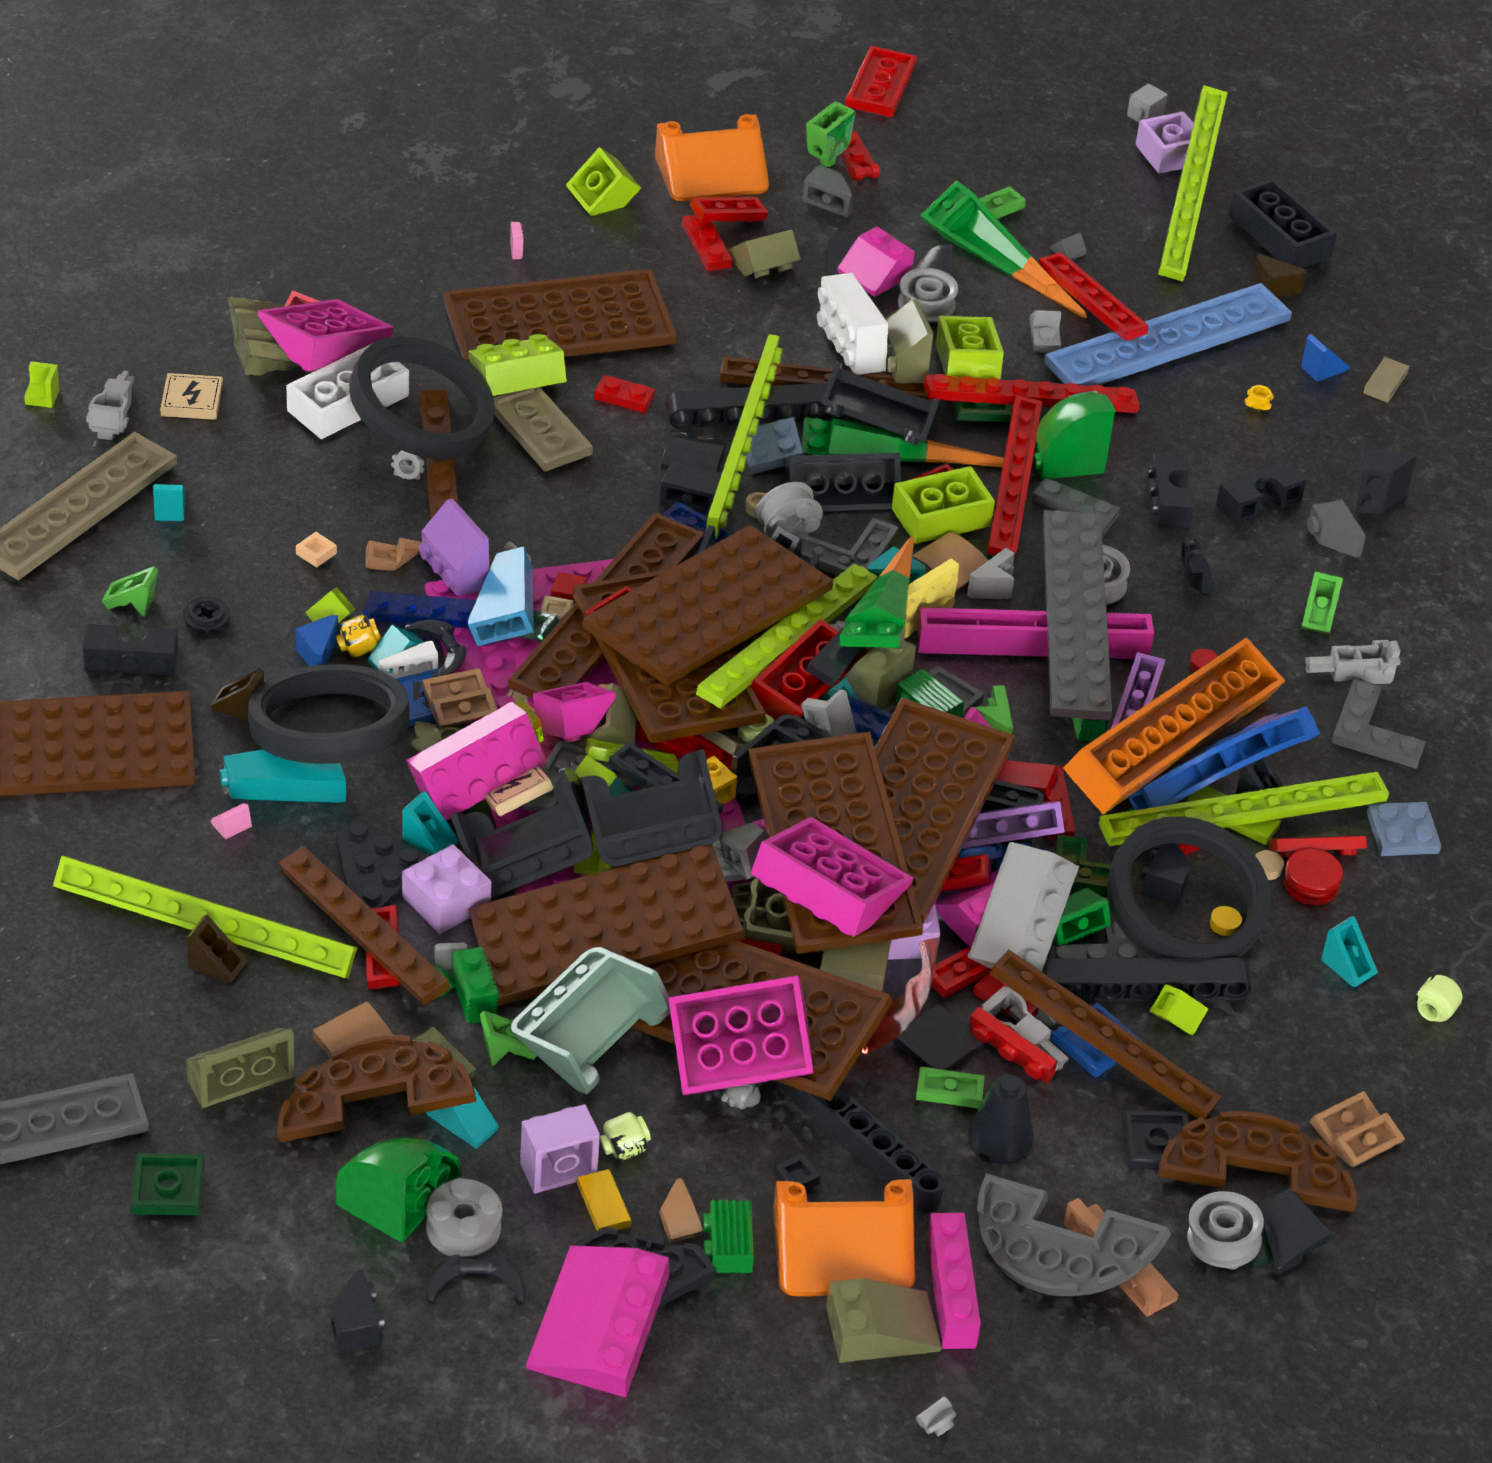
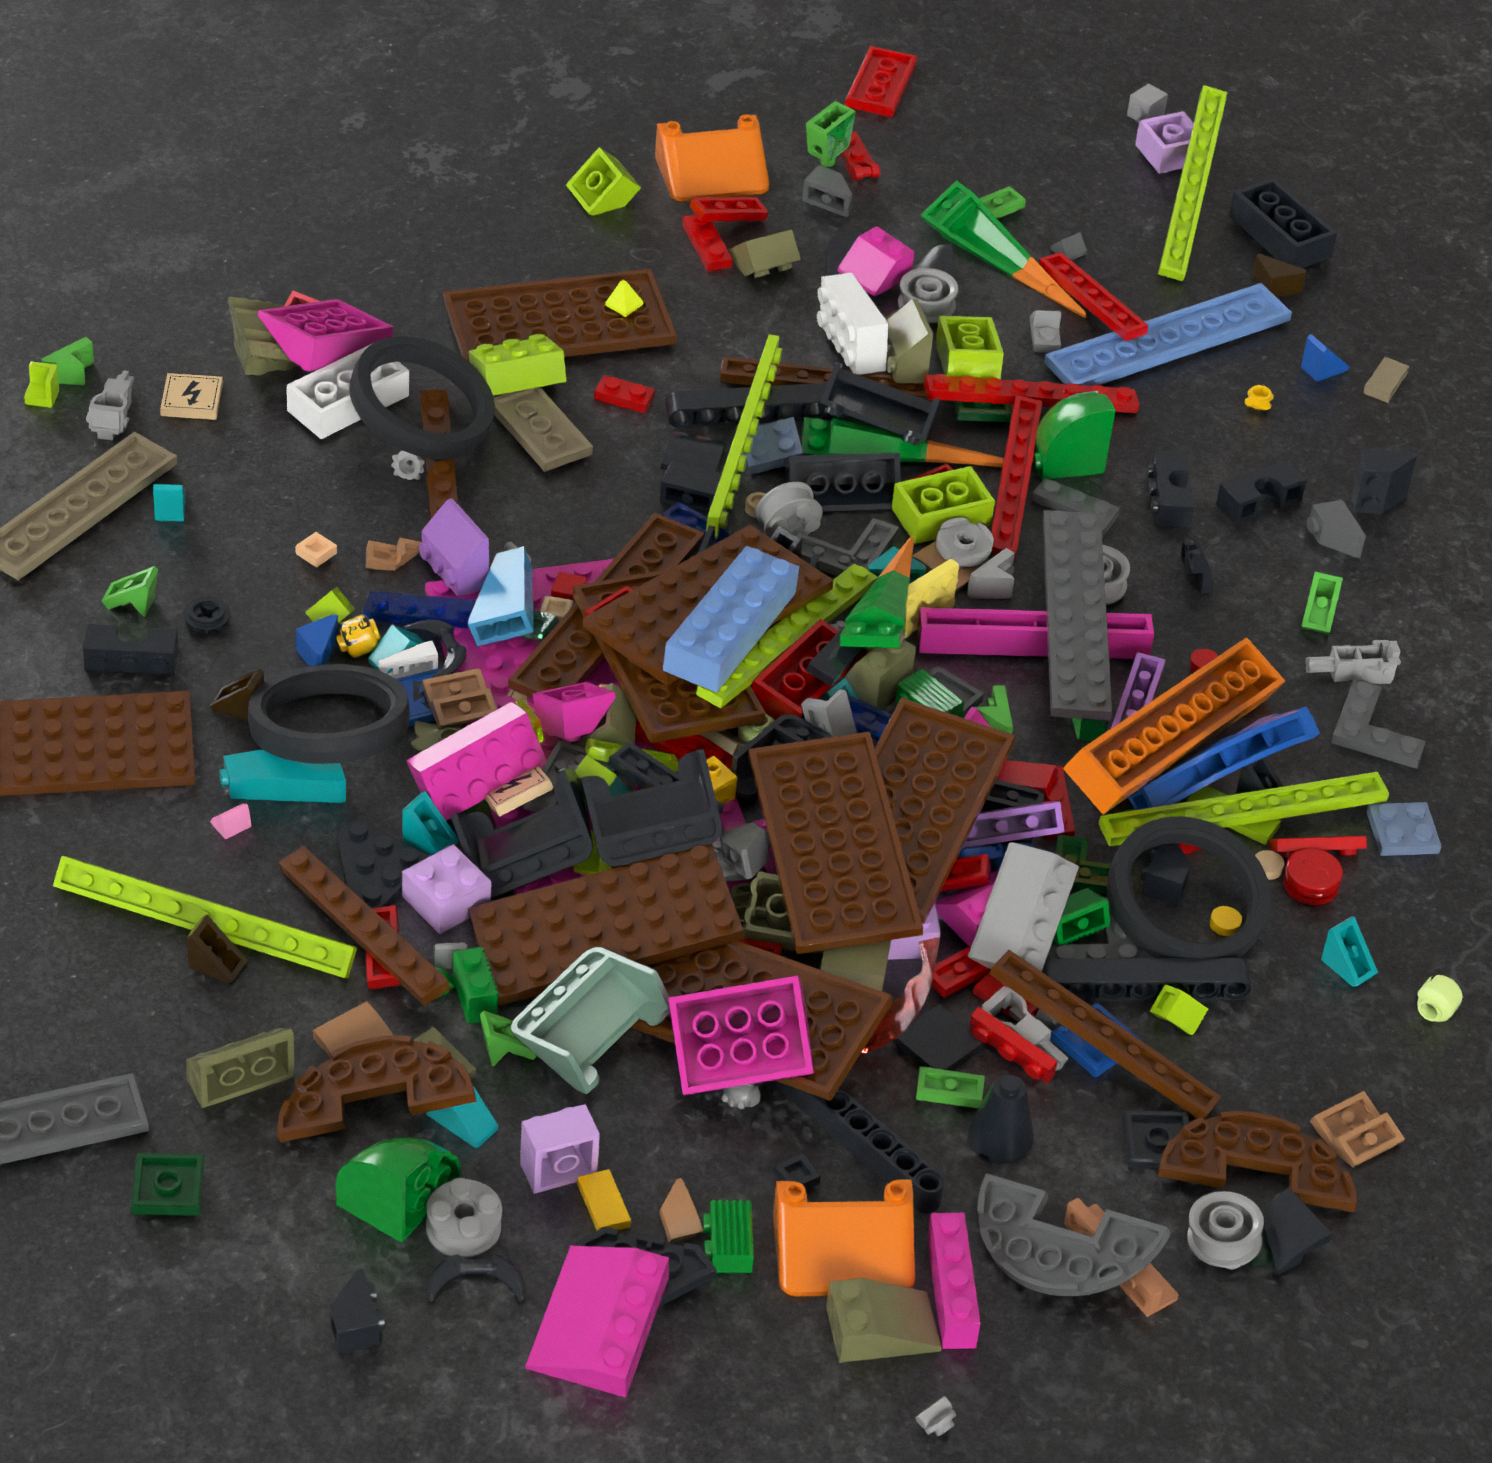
(72, 361): none -> bright green slope
(516, 240): bright pink tile -> none
(624, 299): none -> neon yellow slope
(625, 1136): yellowish green head -> none
(730, 619): none -> medium blue brick
(829, 875): dark pink slope -> none
(967, 555): none -> light grey plate

